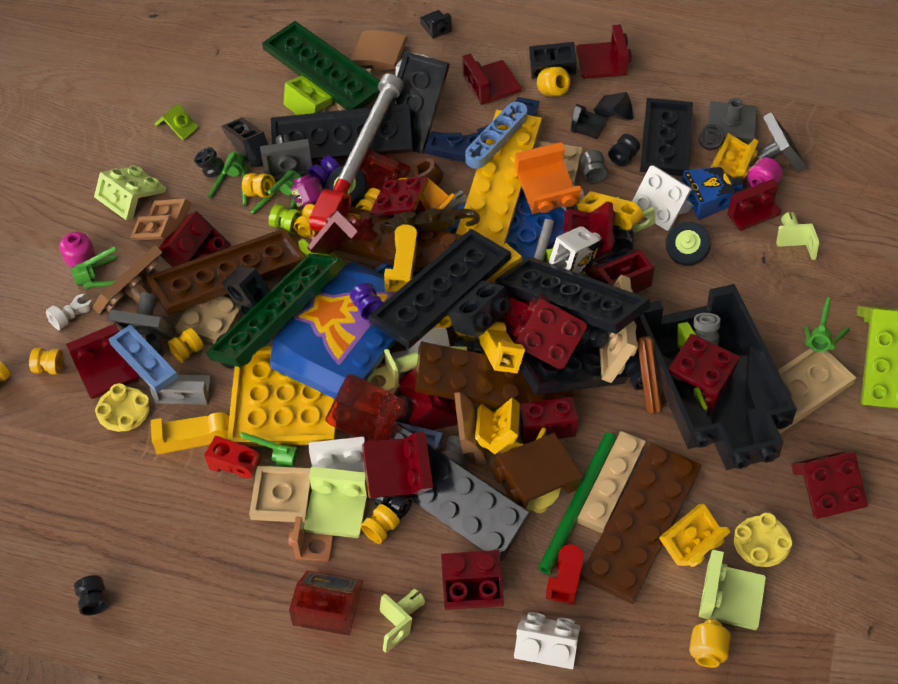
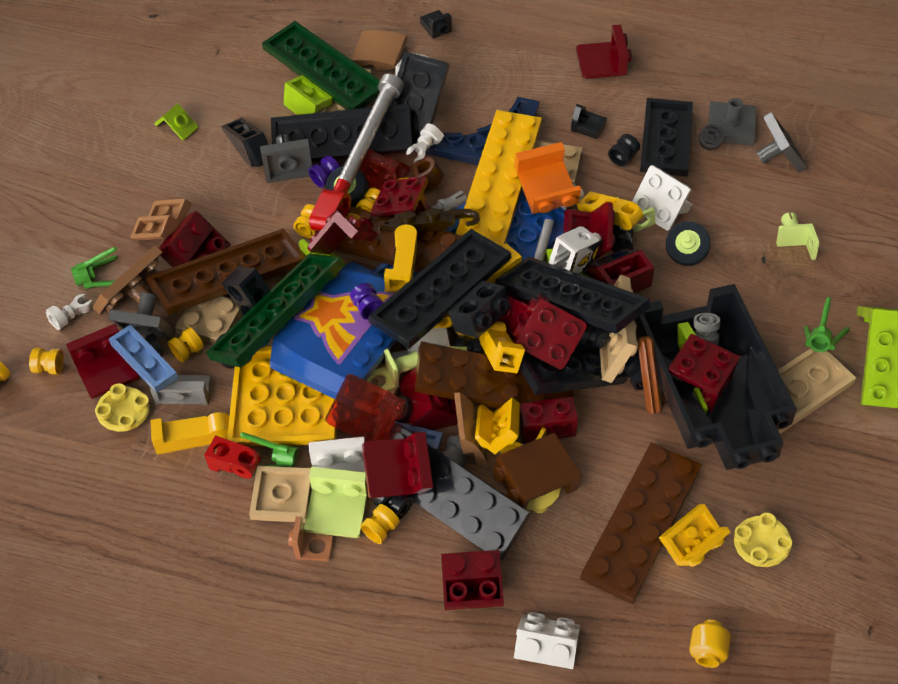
(76, 248): dark pink head -> none
(91, 595): black wheel -> none
(122, 188): yellowish green bracket -> none
(209, 162): black wheel -> none
(233, 167): bright green plant -> none
(257, 185): yellow wheel -> none
(283, 218): lime wheel -> none
(284, 186): bright green plant -> none
(306, 190): magenta head -> none
(325, 602): clear red slope -> none
(399, 615): yellowish green bracket -> none
(429, 135): none -> white piece
(435, 196): light orange bracket -> none
(489, 81): dark red bracket -> none
(492, 132): medium blue beam -> none
(552, 55): black brick -> none
(553, 81): yellow head -> none
(566, 584): red leg -> none
(576, 504): green piece -> none
(594, 166): dark grey wheel -> none
(611, 482): tan plate -> none
(615, 105): black tile -> none
(710, 190): blue torso -> none
(731, 594): yellowish green bracket -> none
(735, 156): yellow bracket -> none
(754, 205): dark red bracket -> none
(763, 171): dark pink head -> none
(832, 483): dark red bracket -> none

